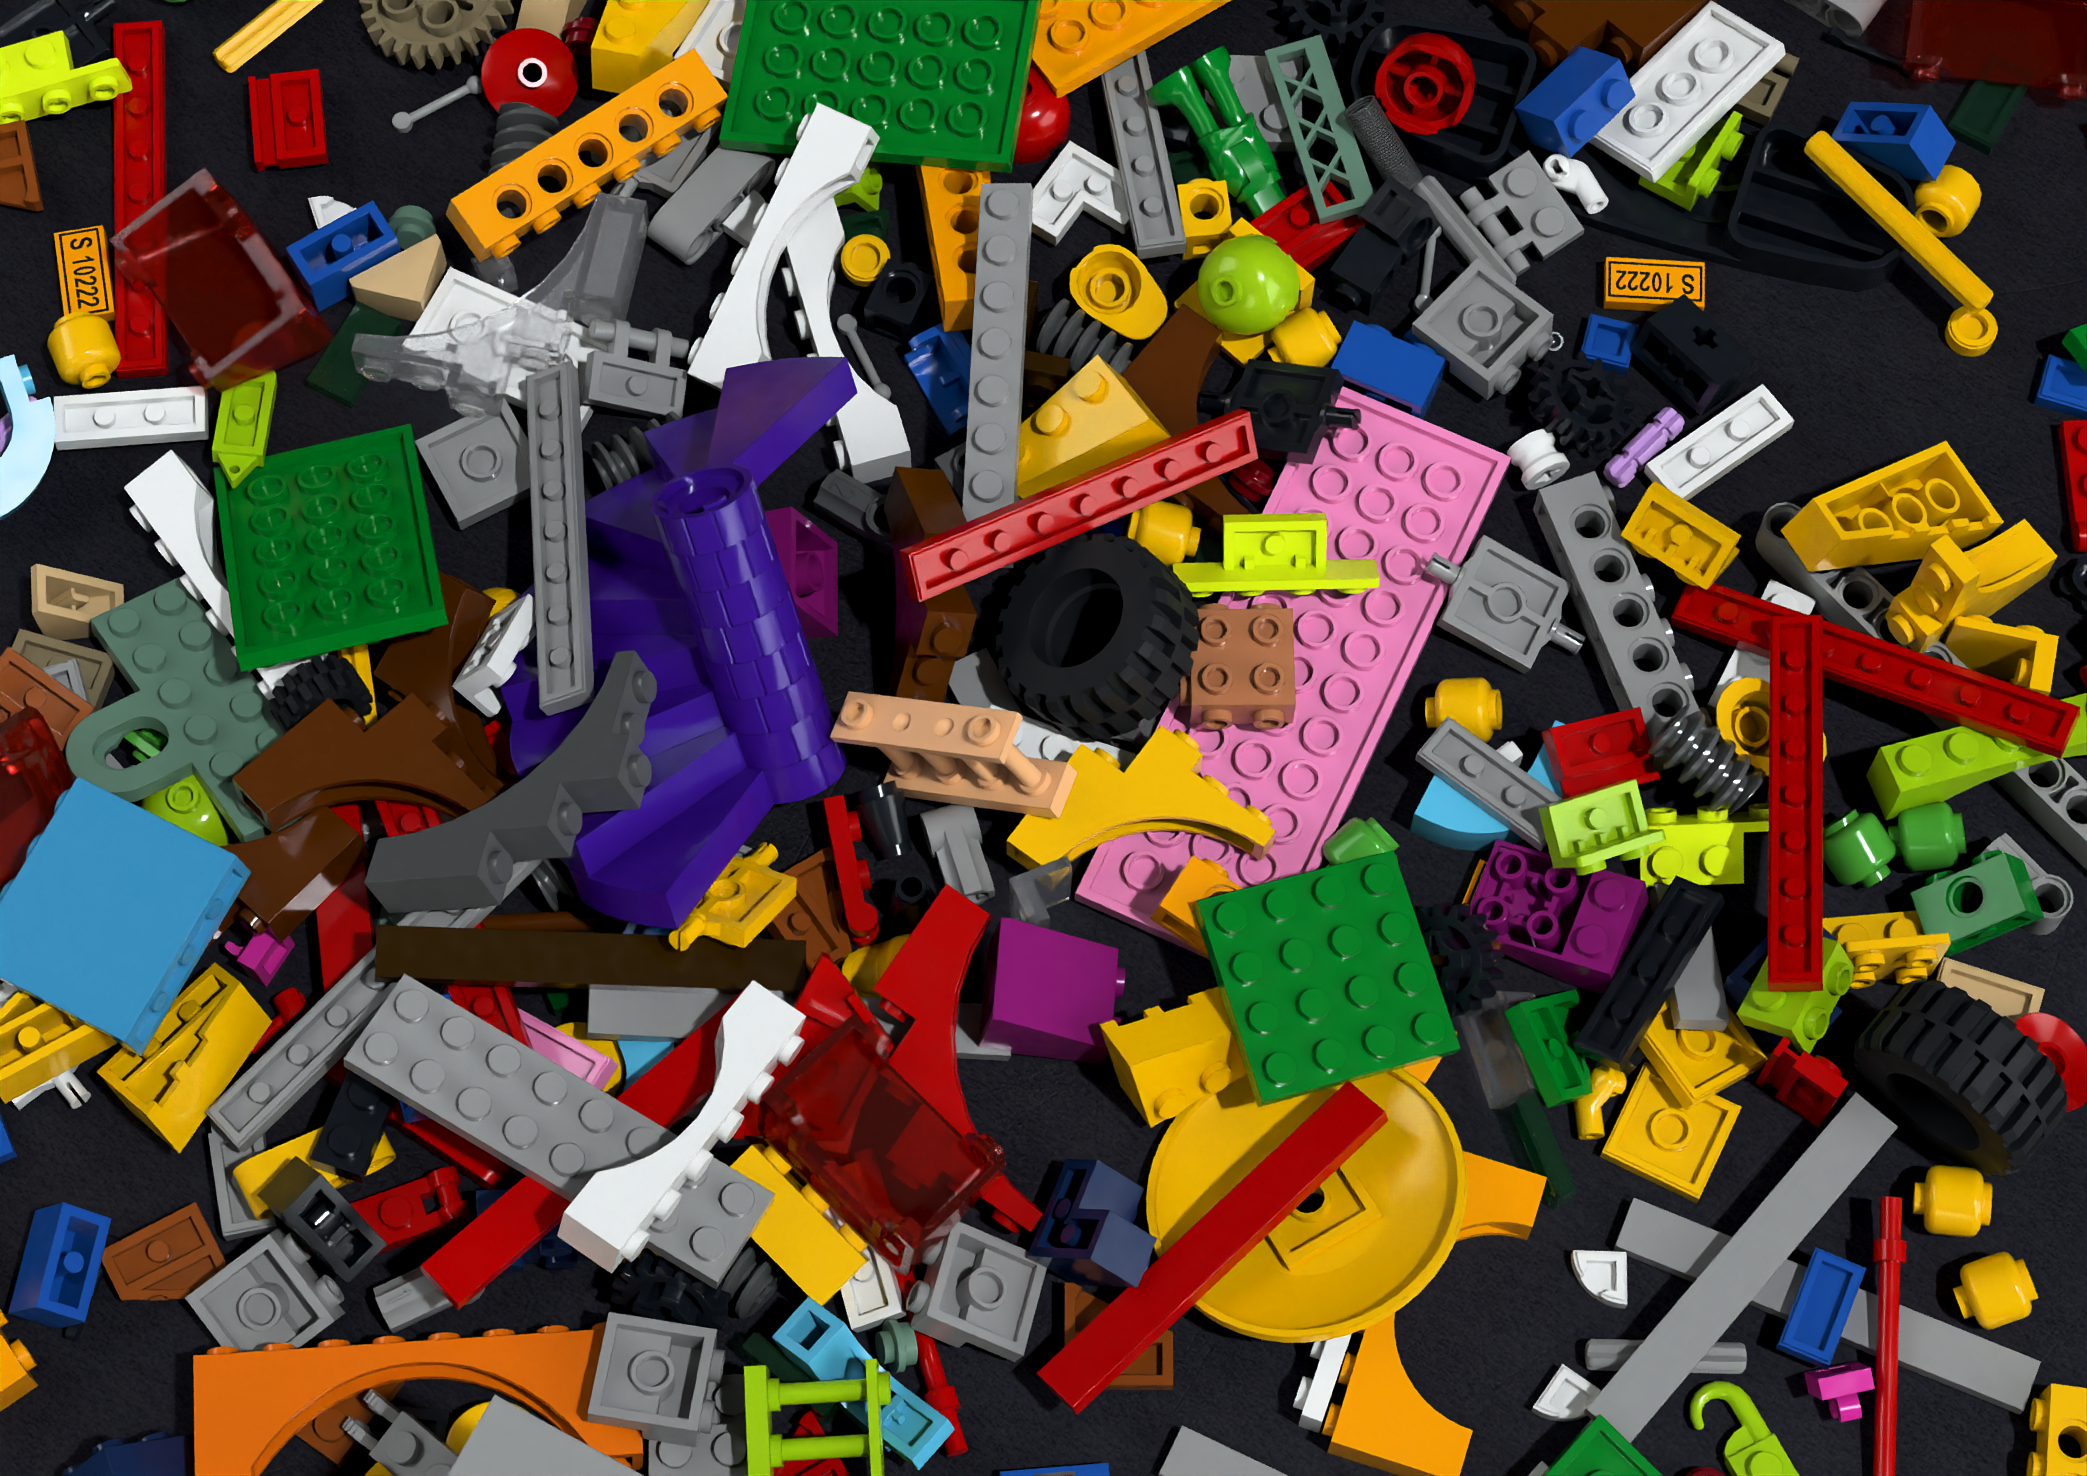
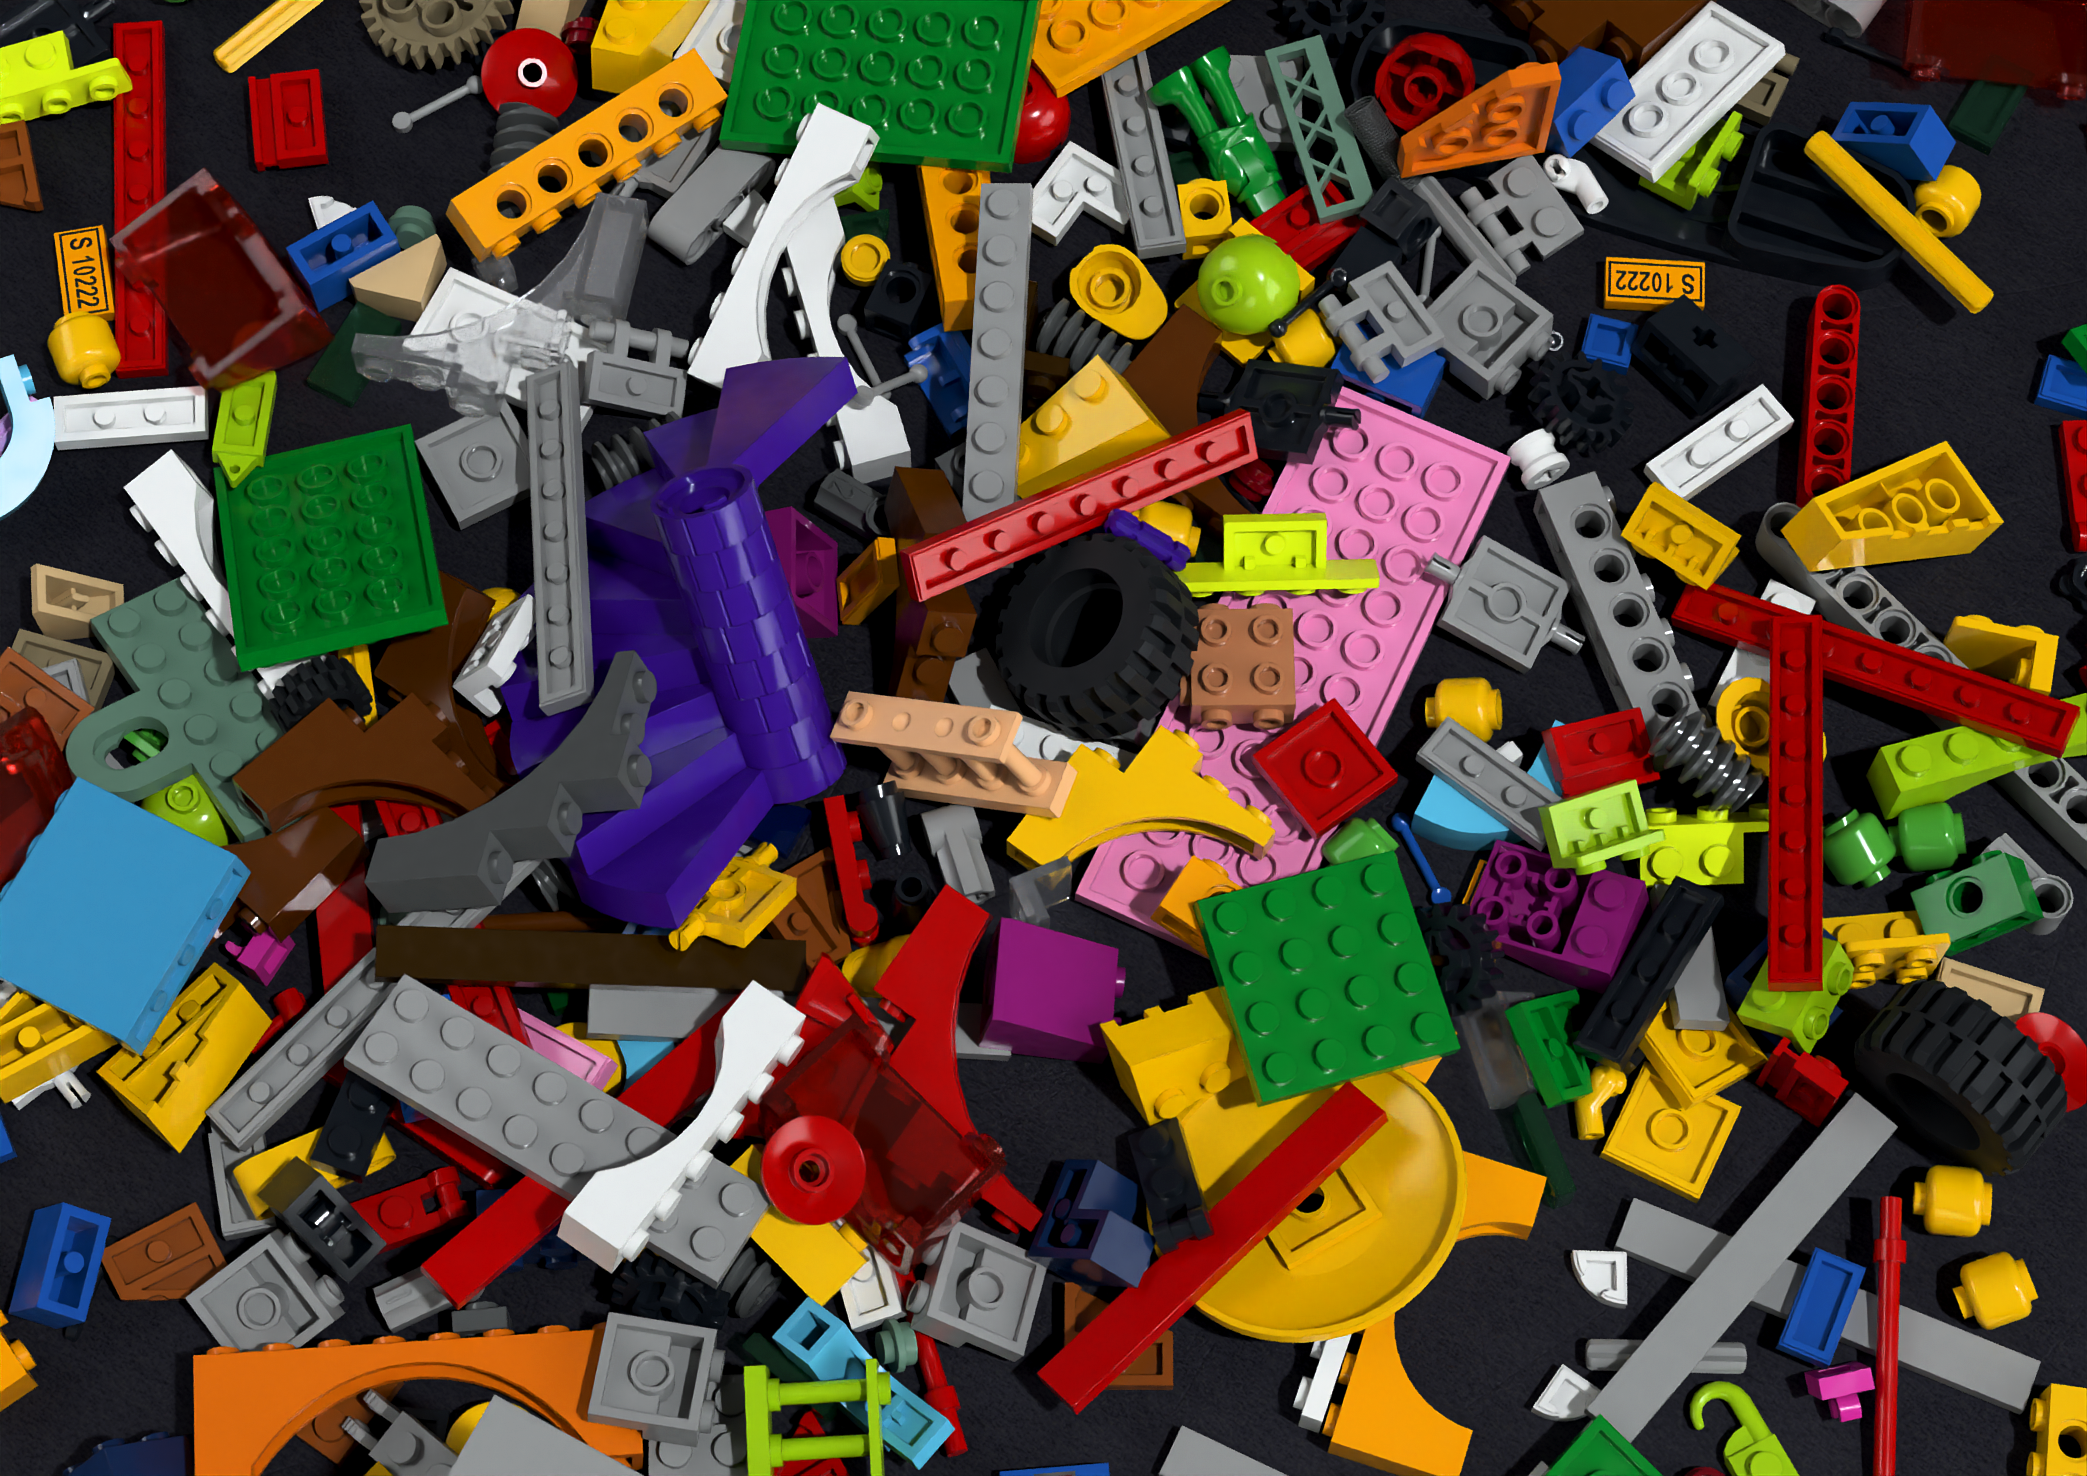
(479, 1318): none -> dark grey plate
(782, 828): none -> clear blue tile
(836, 1166): none -> red dish
(868, 581): none -> light orange tile
(918, 373): none -> light grey hinge
(1161, 545): none -> dark purple axle
(1170, 1184): none -> black plate
(1324, 768): none -> red plate
(1334, 279): none -> black hinge
(1393, 313): none -> light grey plate
(1401, 822): none -> blue hinge
(1491, 124): none -> orange plate
(1643, 447): lavender axle -> none
(1828, 383): none -> red beam
(1967, 583): yellow arch -> none
(1970, 332): yellow tile -> none

